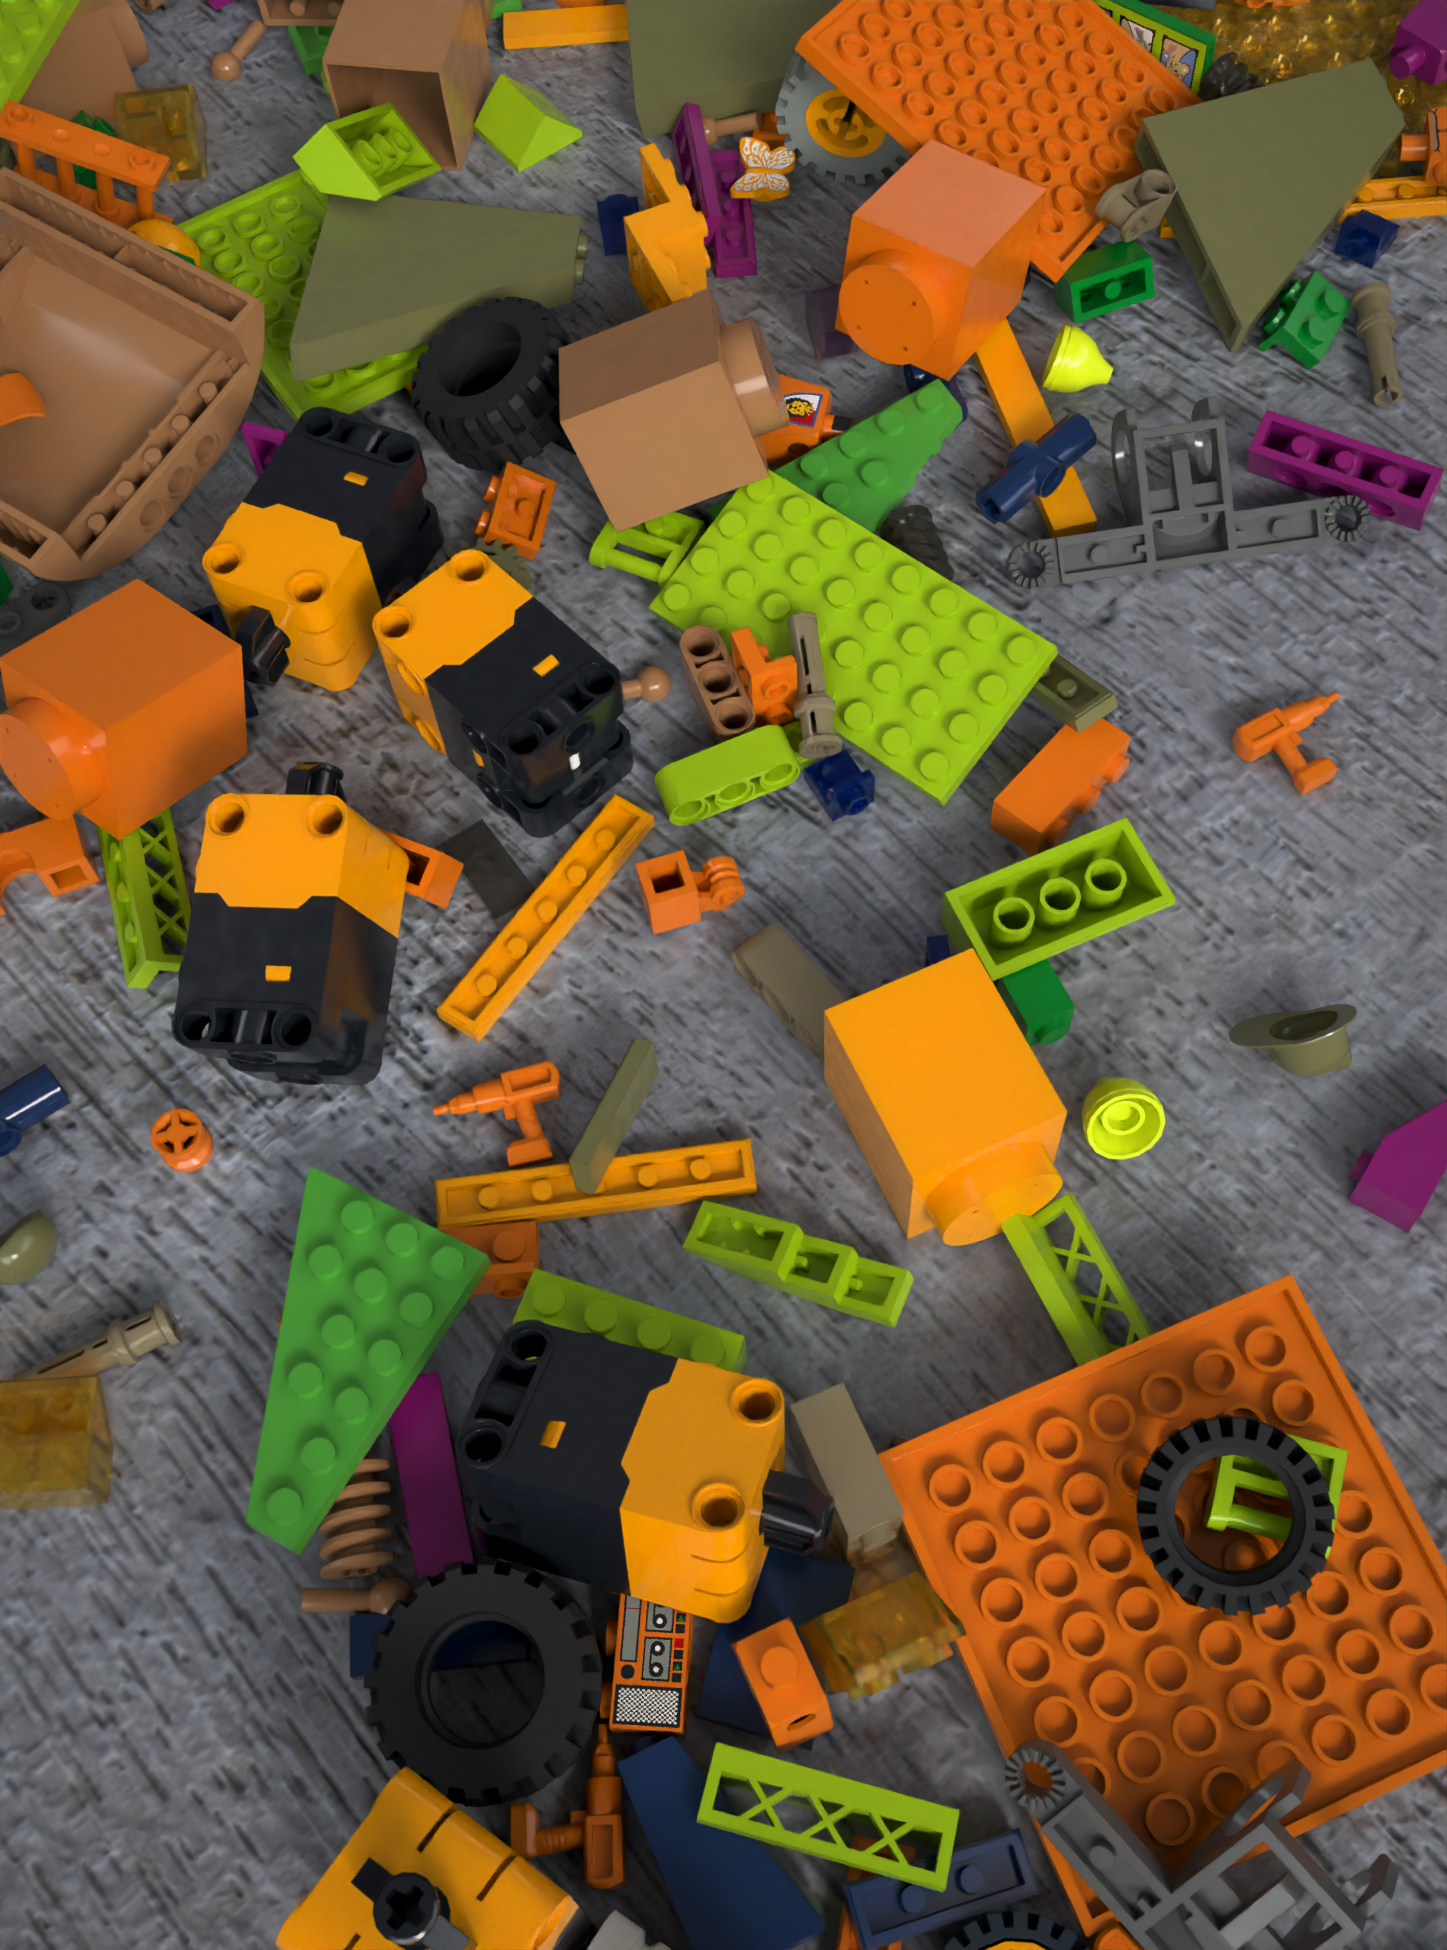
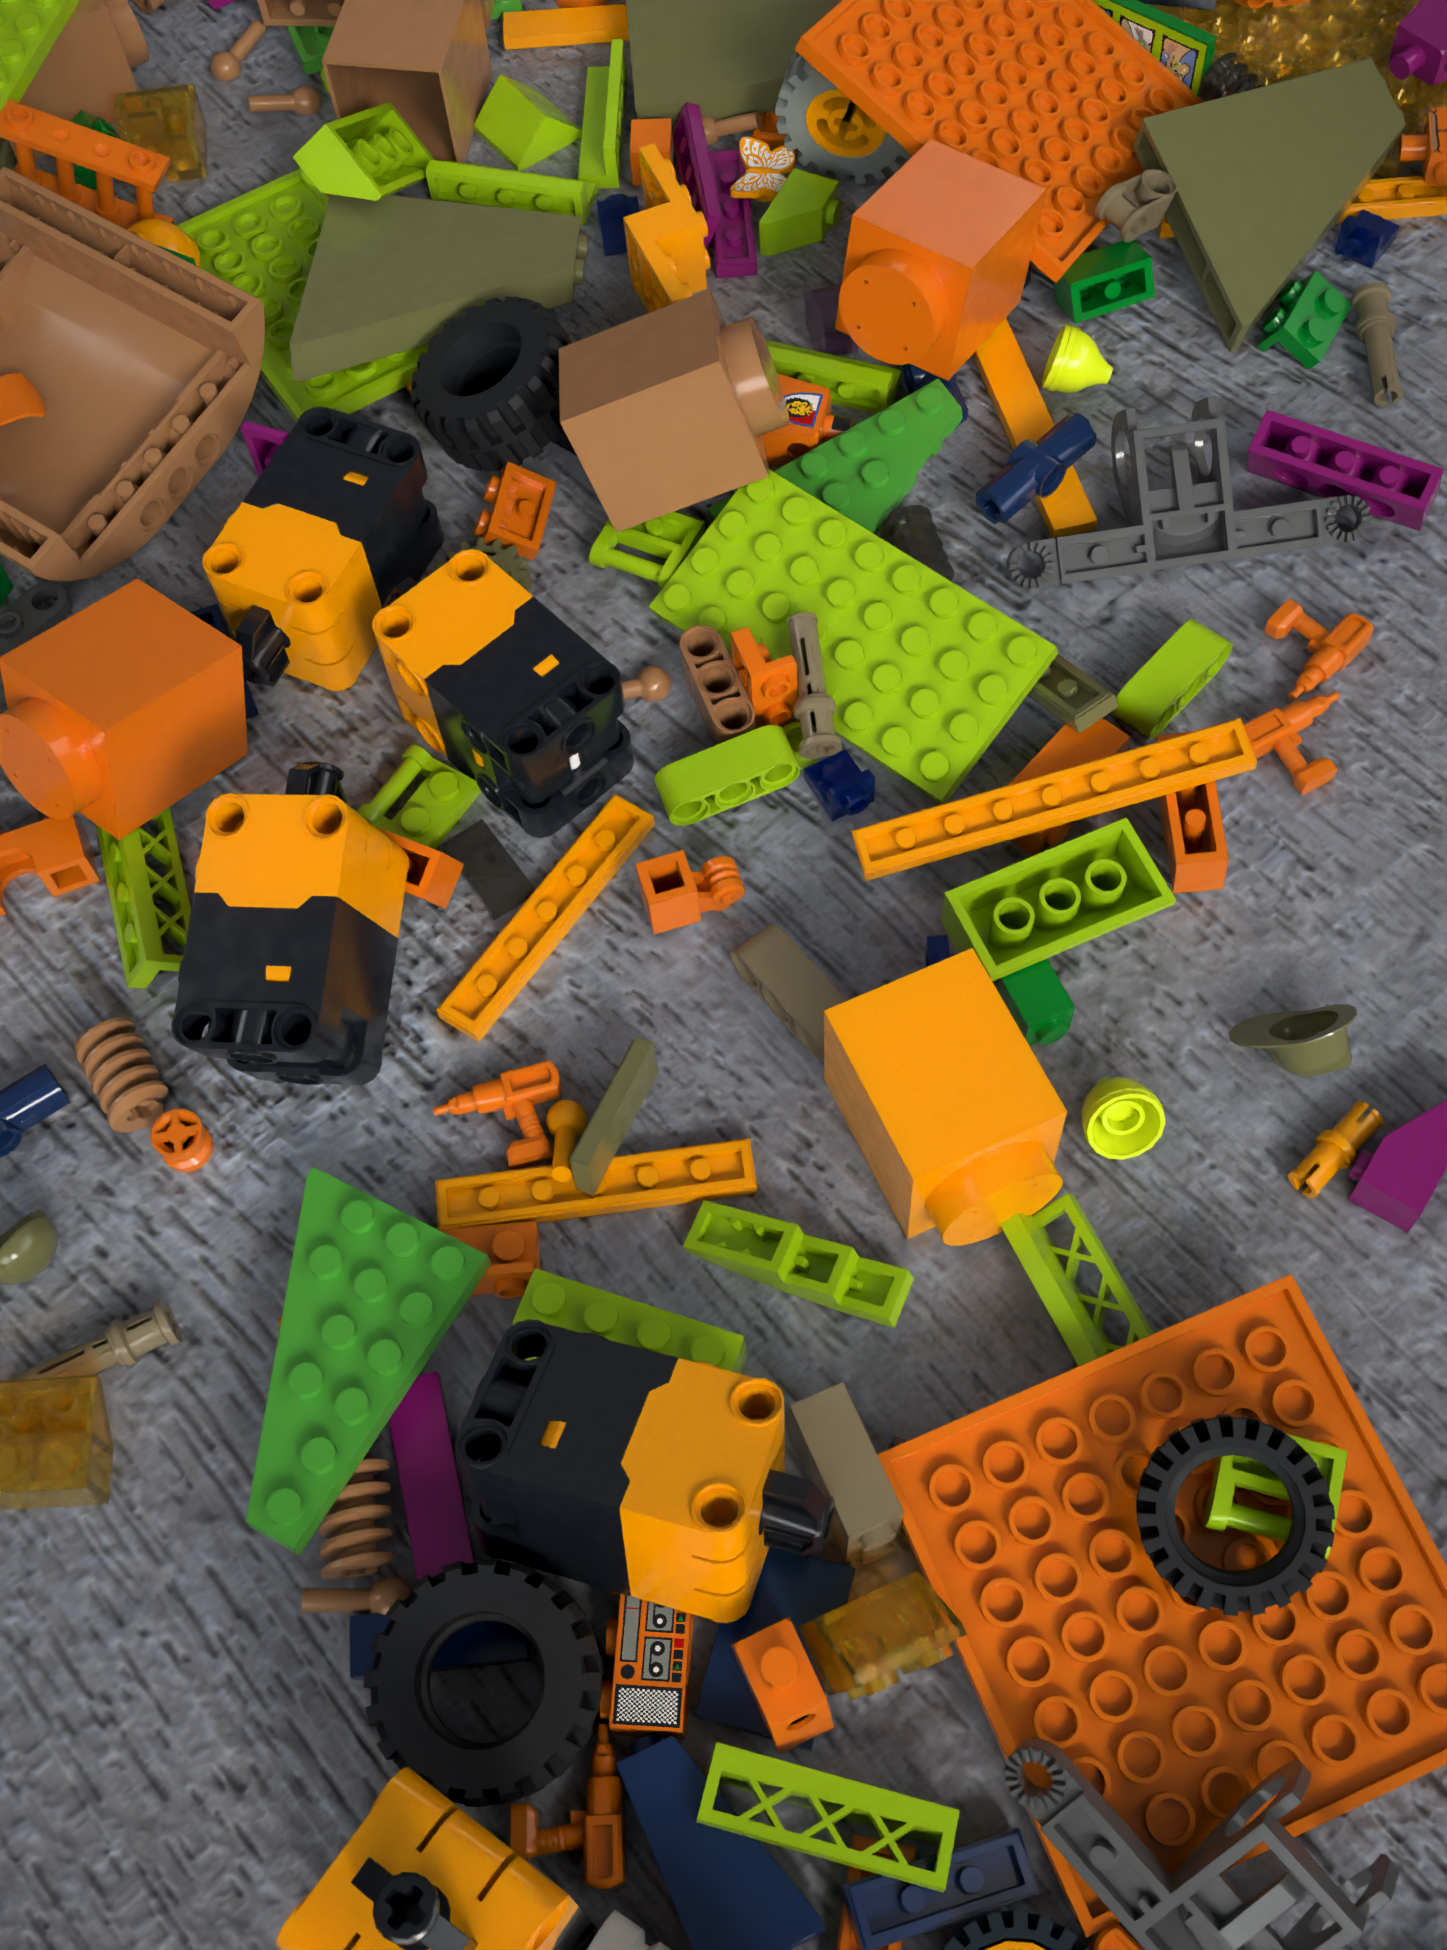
(121, 1074): none -> medium nougat piece
(304, 101): none -> medium nougat bar
(433, 806): none -> lime plate
(509, 189): none -> lime fence
(566, 1122): none -> light orange bar
(604, 120): none -> lime fence
(645, 133): none -> orange brick
(800, 213): none -> lime slope
(851, 381): none -> lime fence
(1054, 799): none -> light orange tile
(1172, 678): none -> lime beam
(1194, 836): none -> orange brick
(1331, 649): none -> orange piece
(1335, 1149): none -> light orange pin

